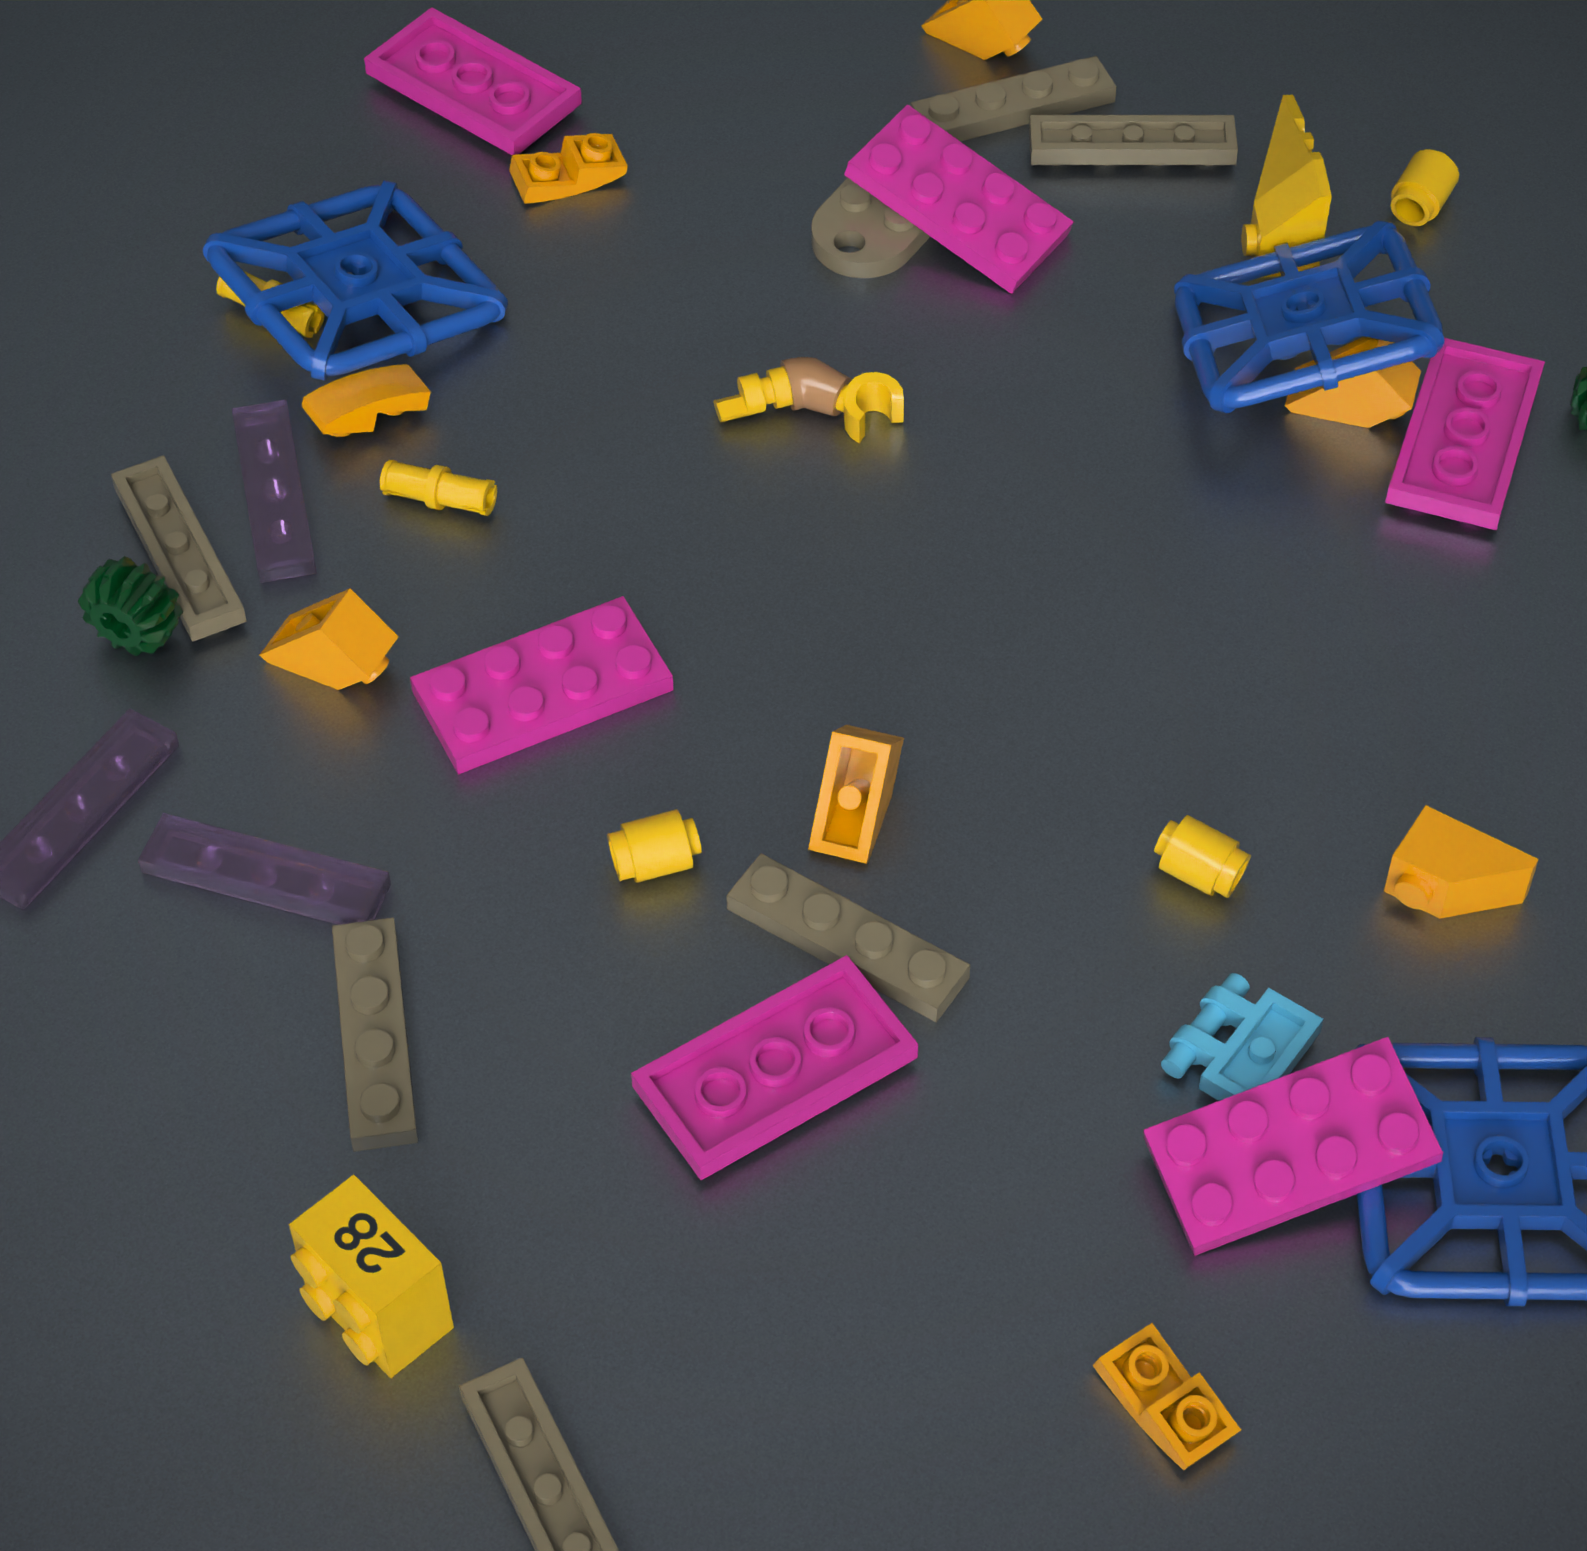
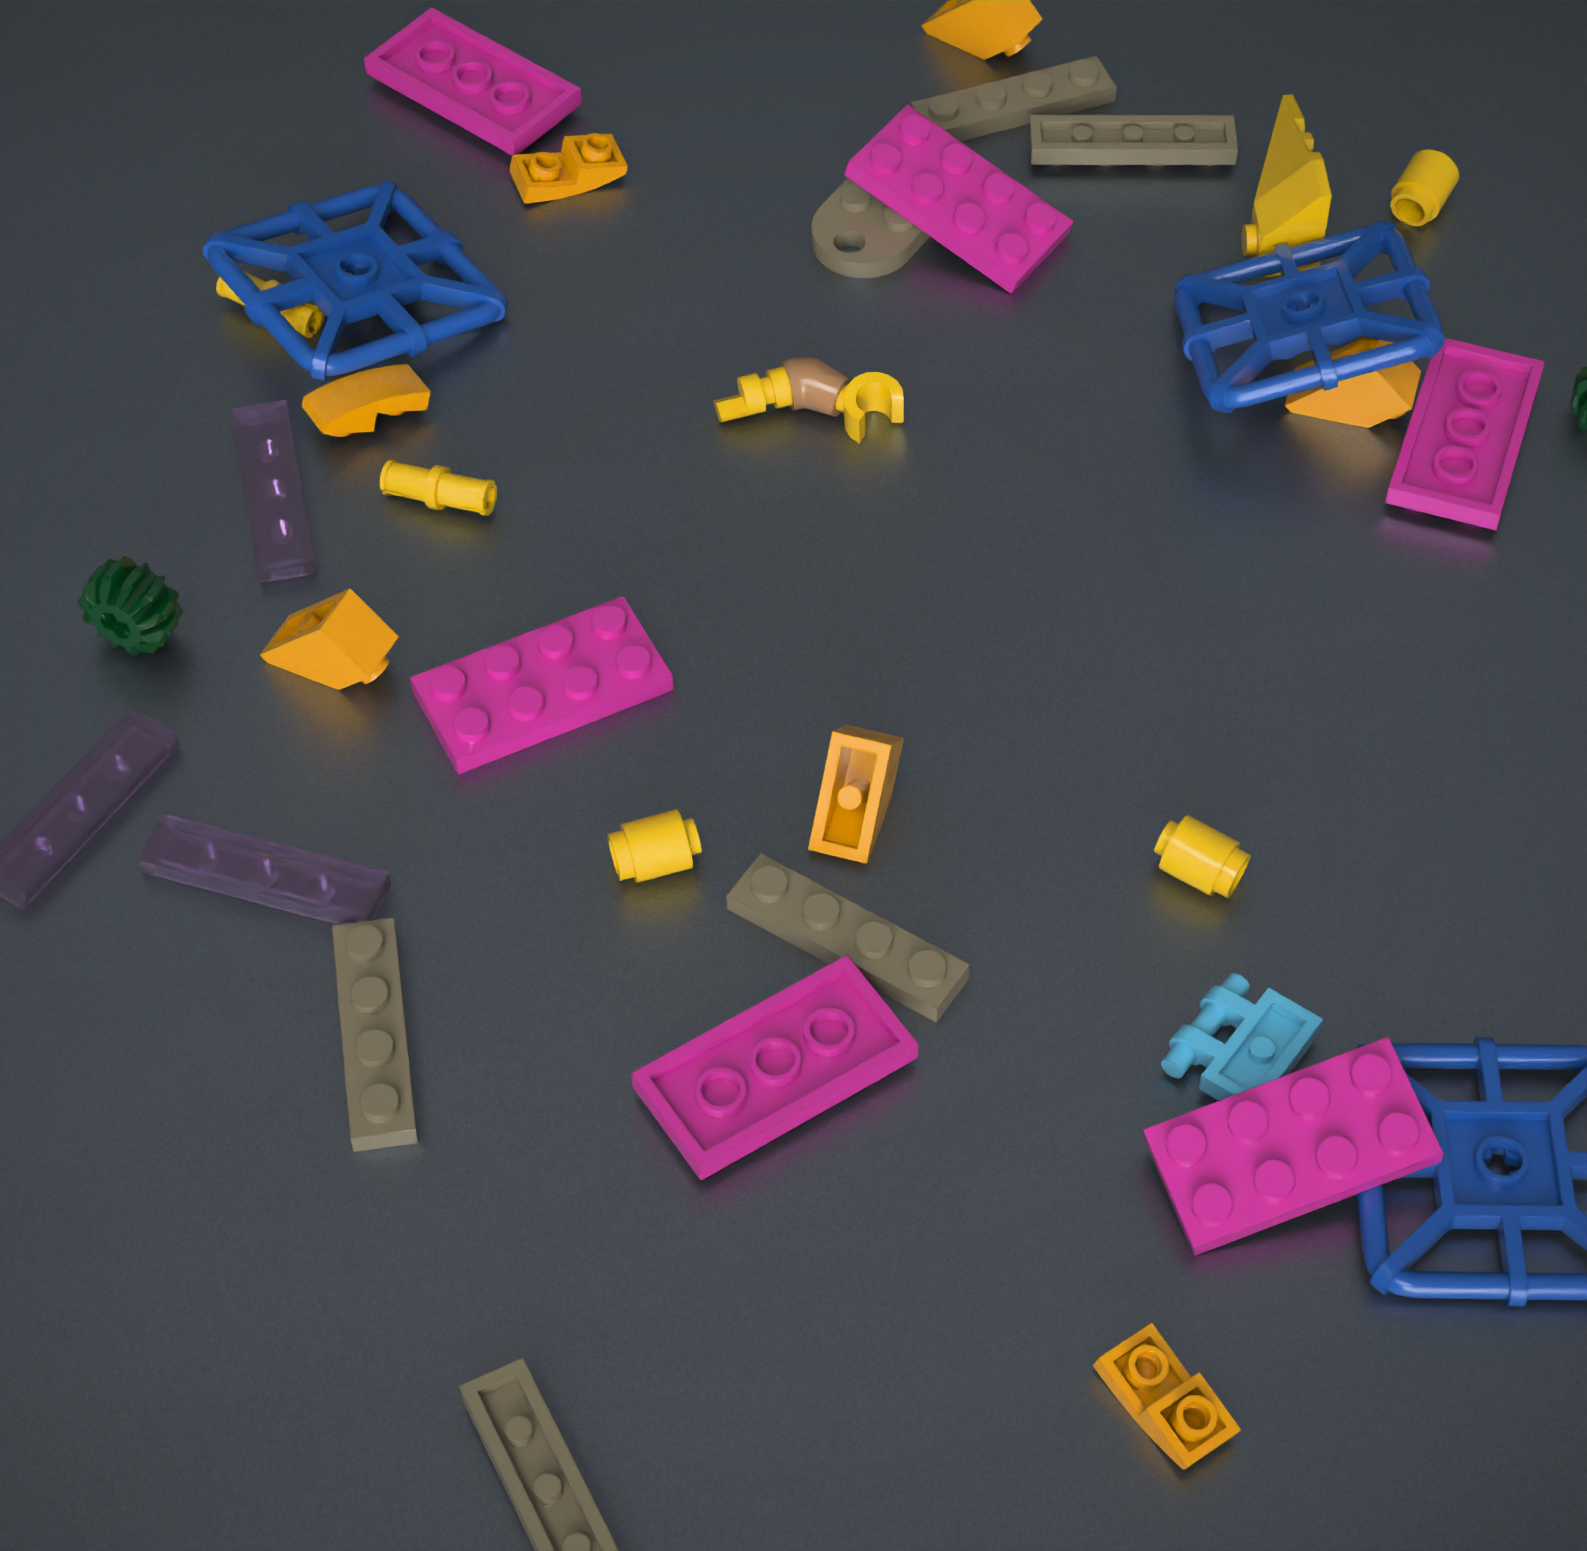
(178, 547): dark tan plate -> none
(370, 1277): yellow brick -> none
(1456, 868): light orange slope -> none

